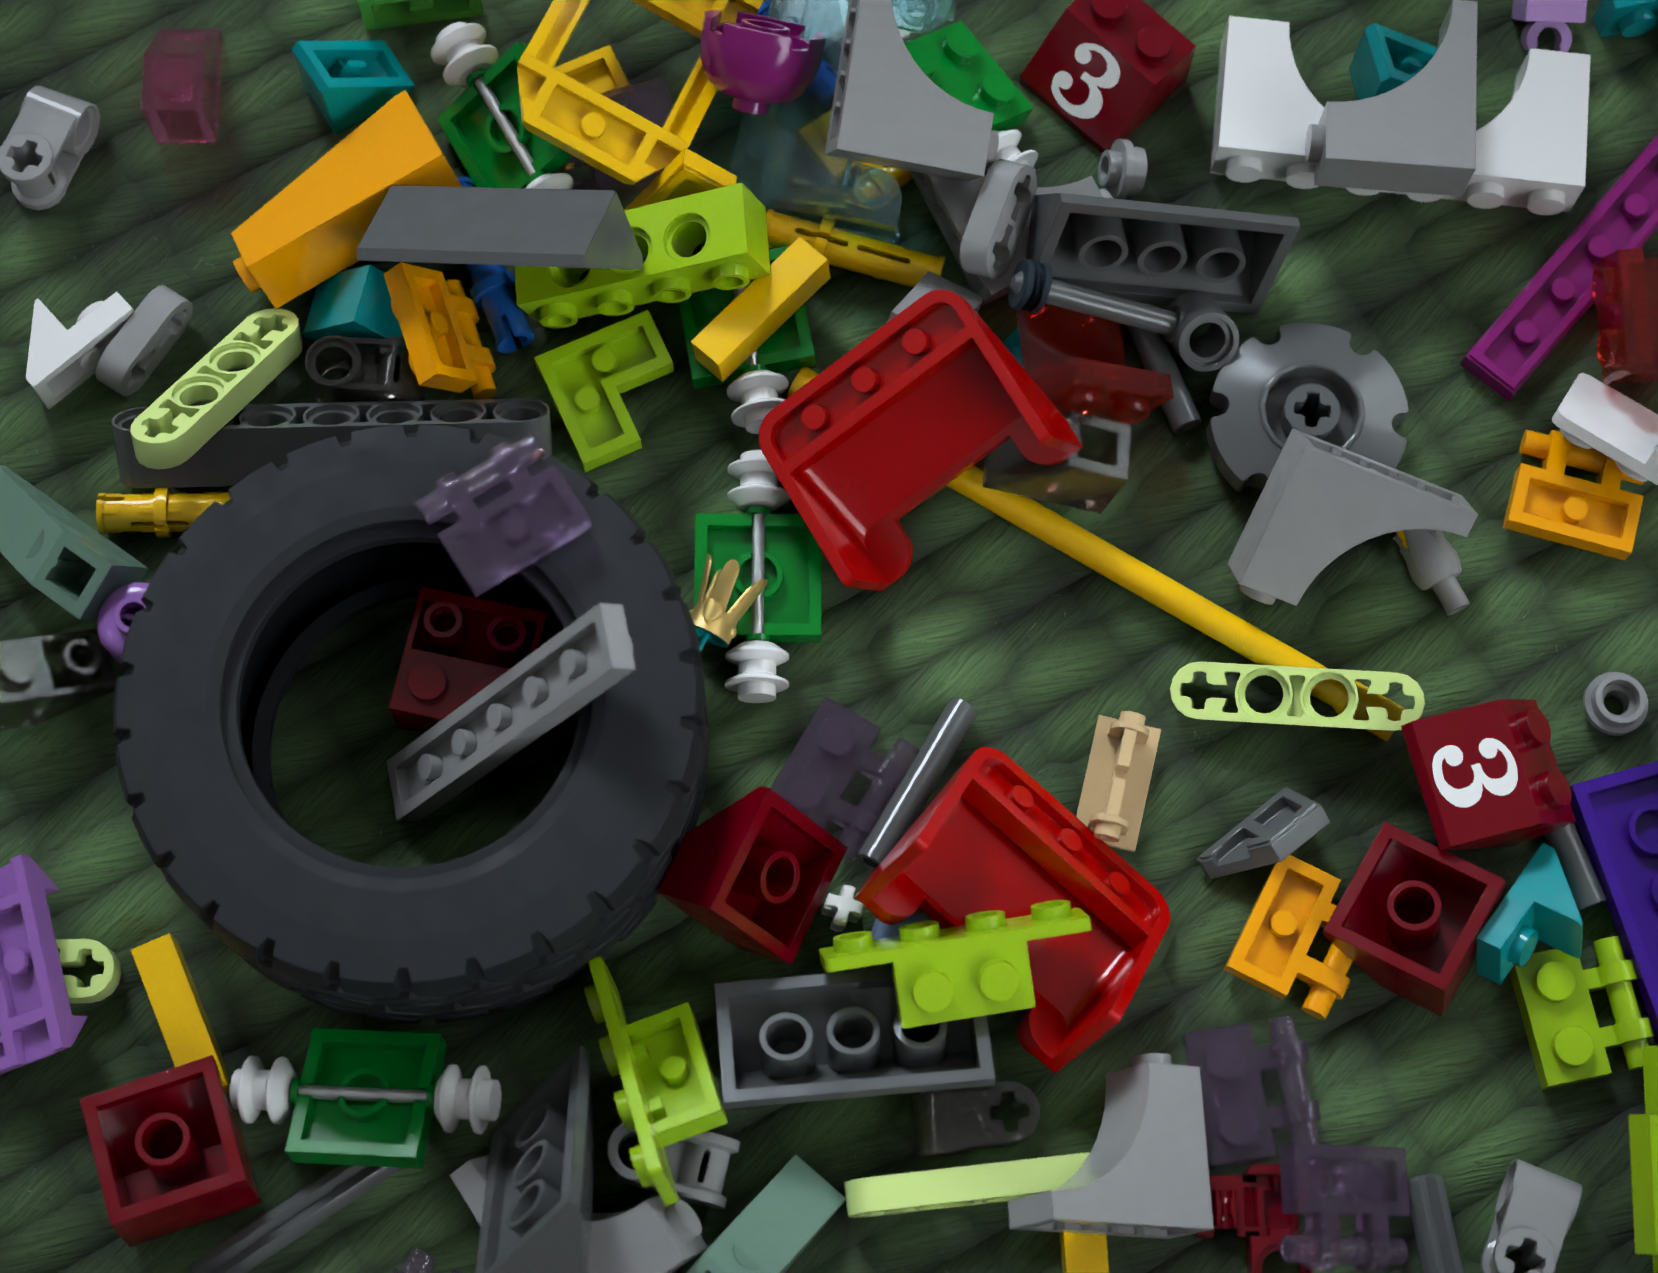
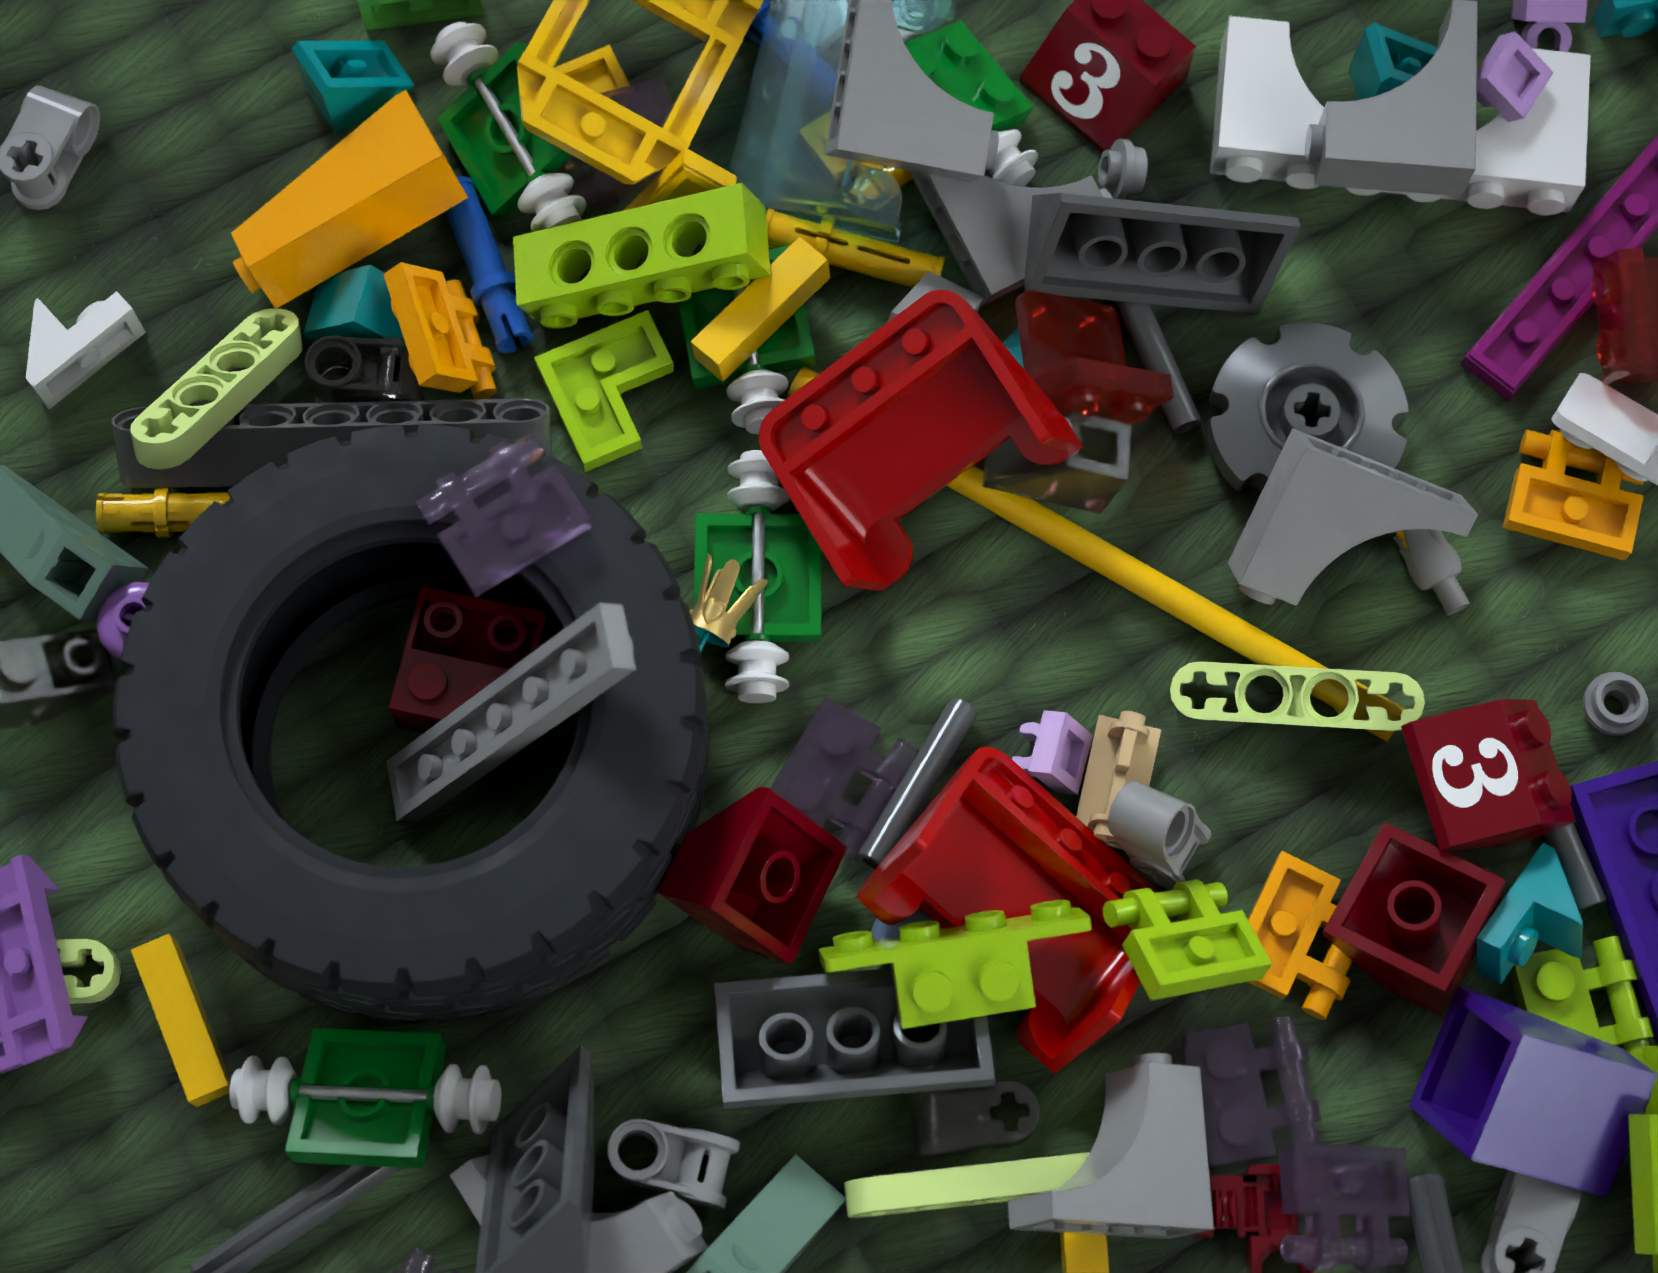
(144, 341): light grey beam -> none
(169, 1151): dark red slope -> none
(182, 85): clear pink slope -> none
(502, 228): dark grey slope -> none
(664, 1078): lime bracket -> none
(759, 59): magenta cylinder -> none
(842, 908): white piece -> none
(998, 219): light grey beam -> none
(1034, 287): dark grey piece -> none
(1058, 751): none -> lavender tile
(1156, 832): none -> light grey piece
(1188, 954): none -> lime plate
(1265, 835): dark grey tile -> none
(1511, 77): none -> lavender tile
(1531, 1093): none -> slope

